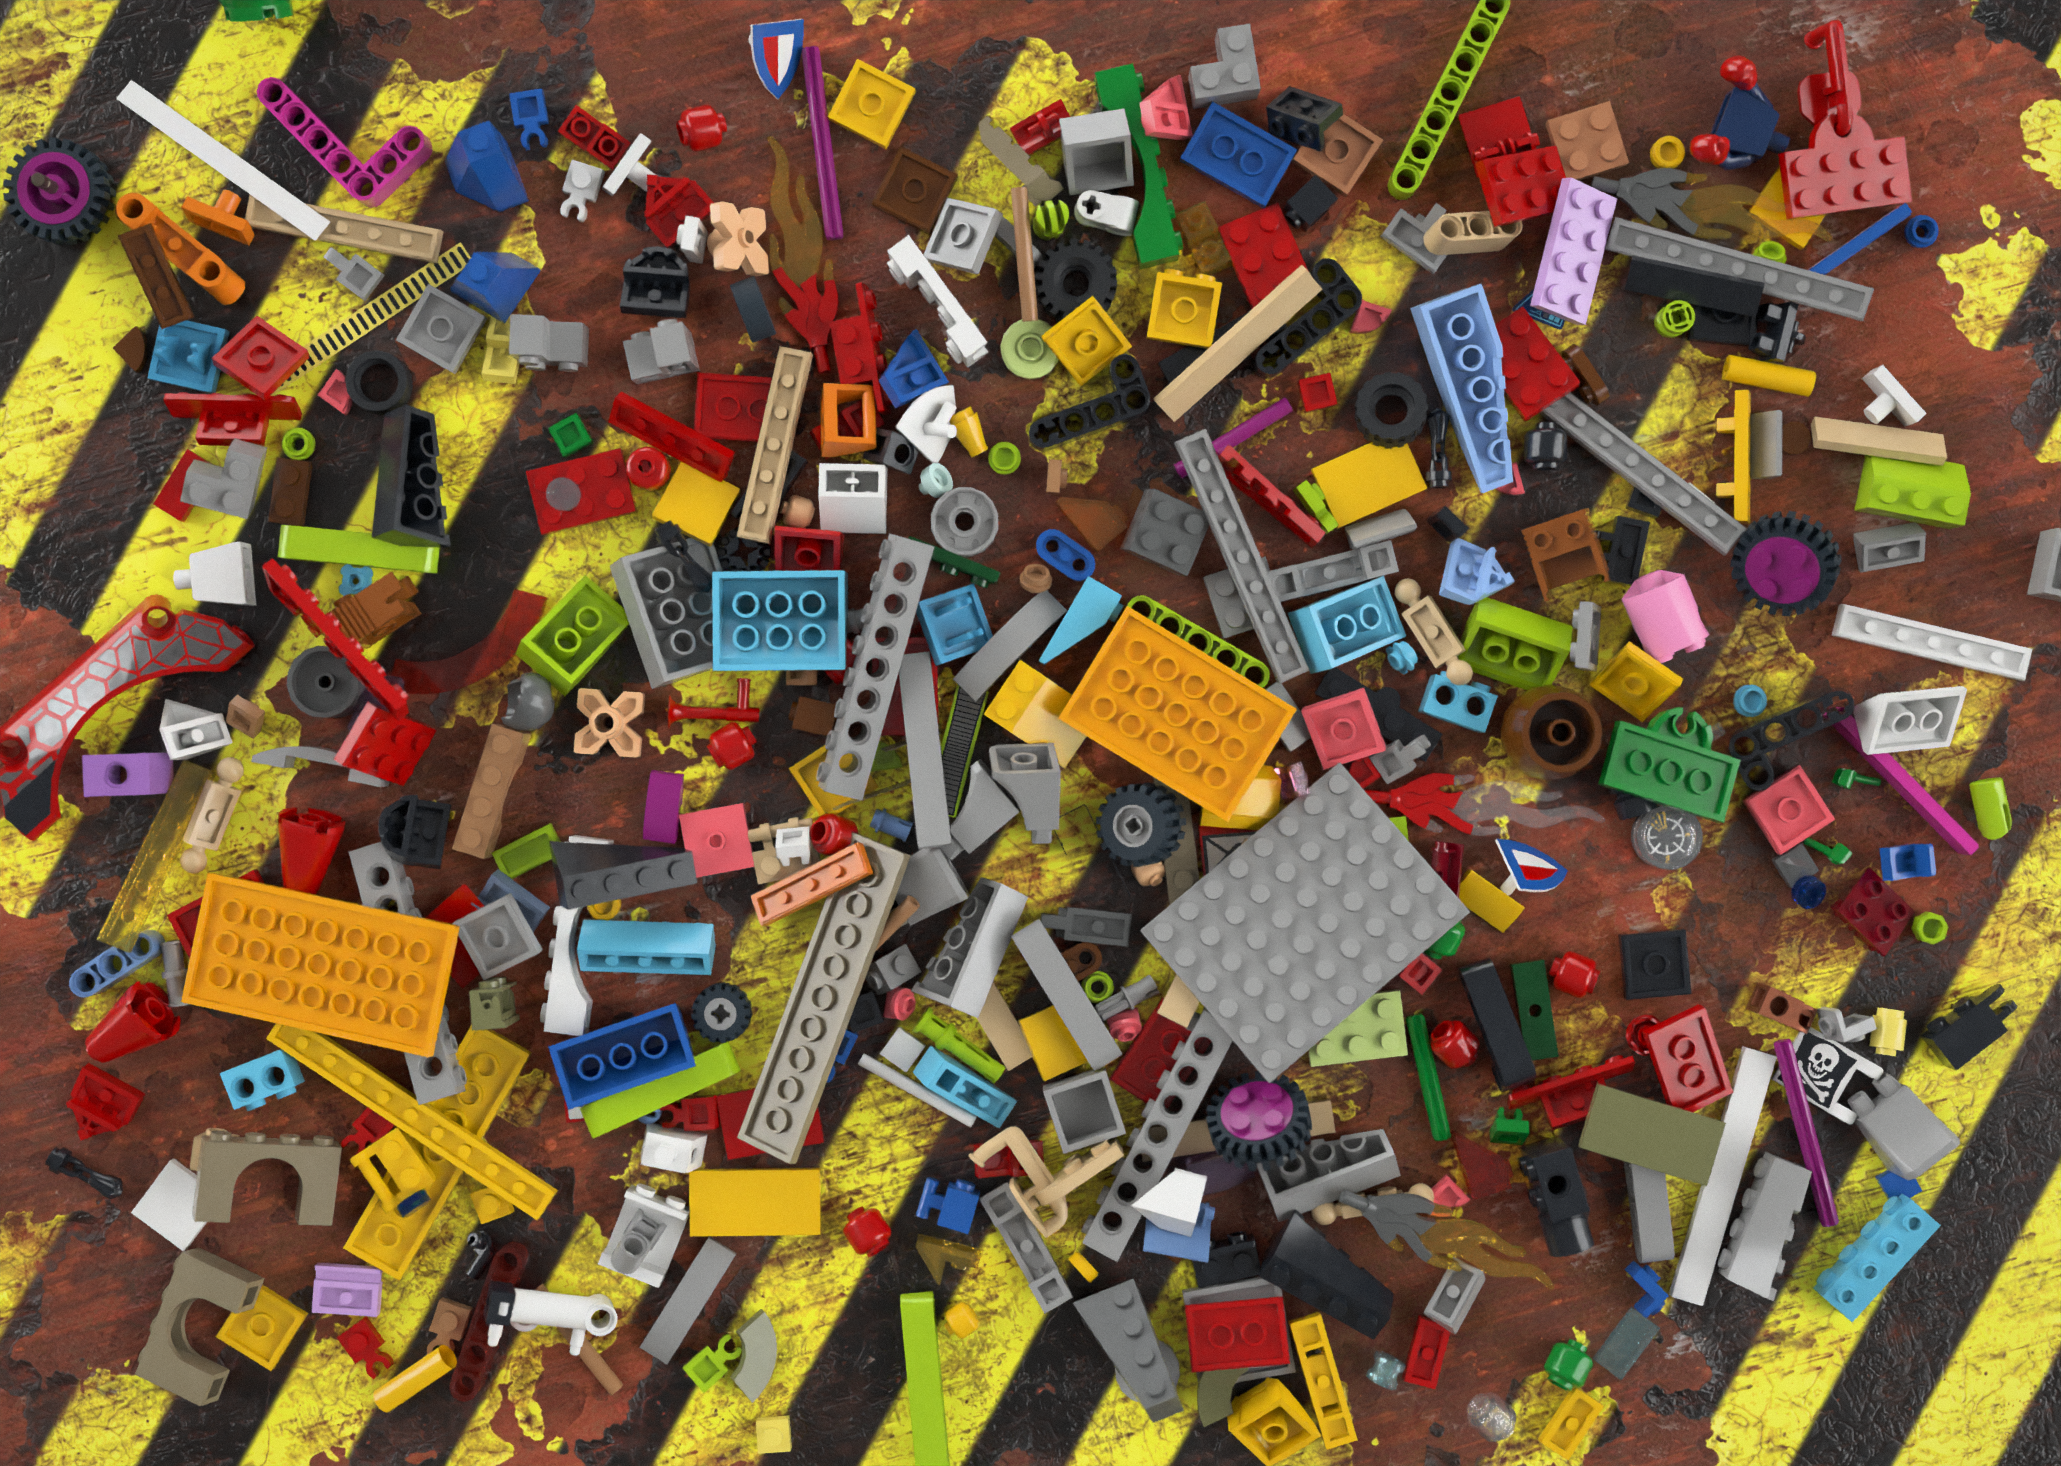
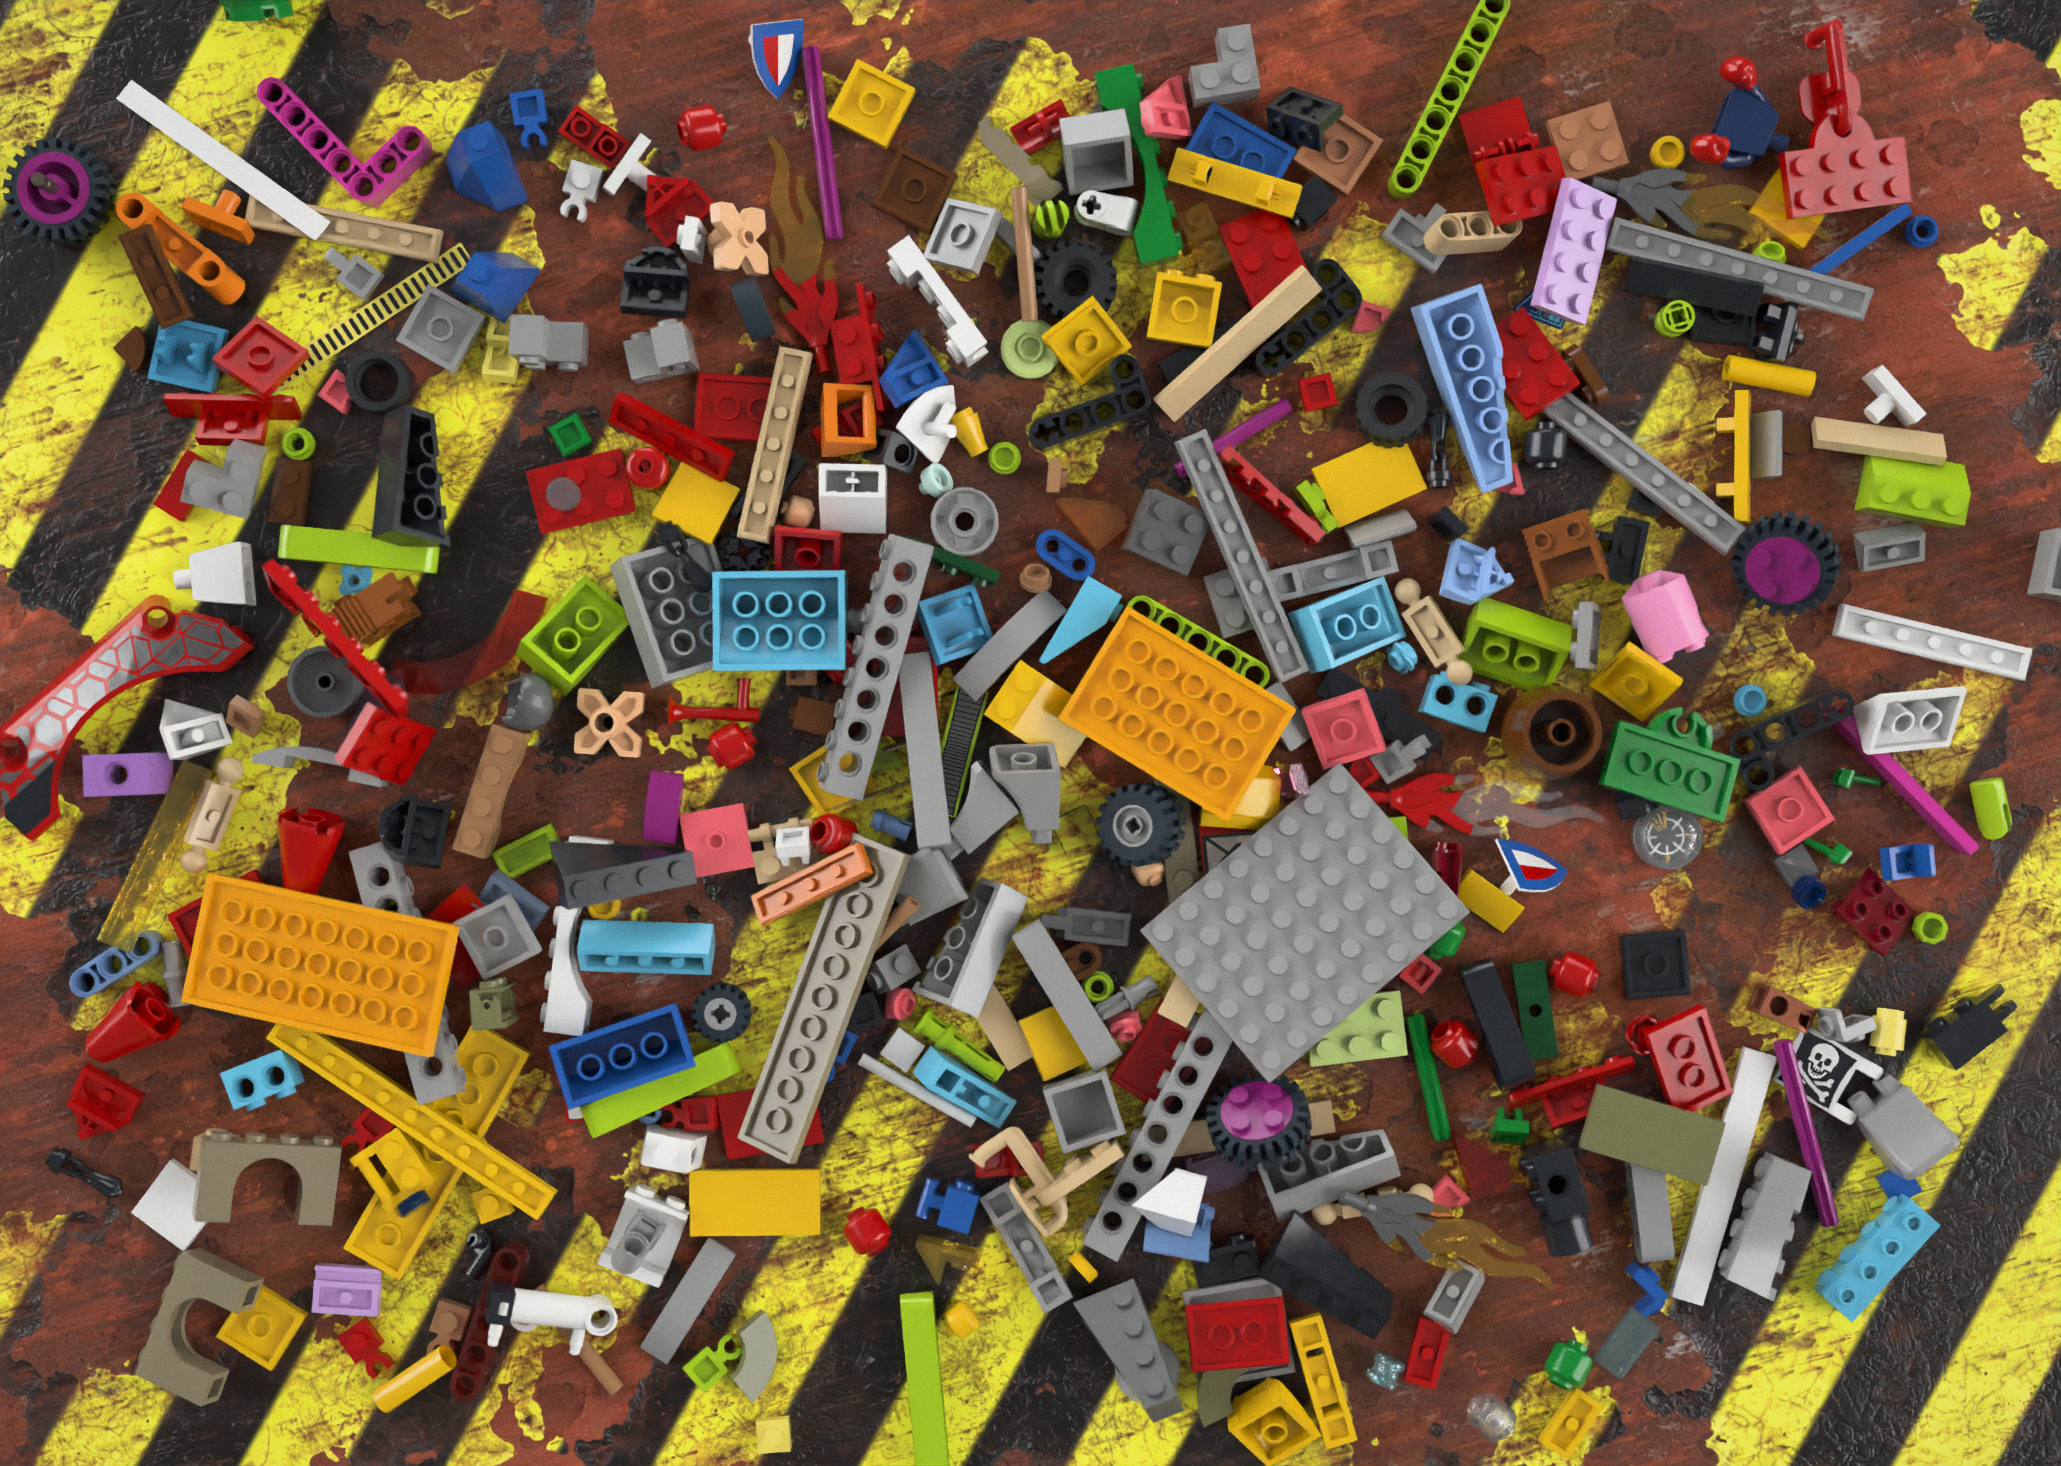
(1235, 183): none -> yellow hinge

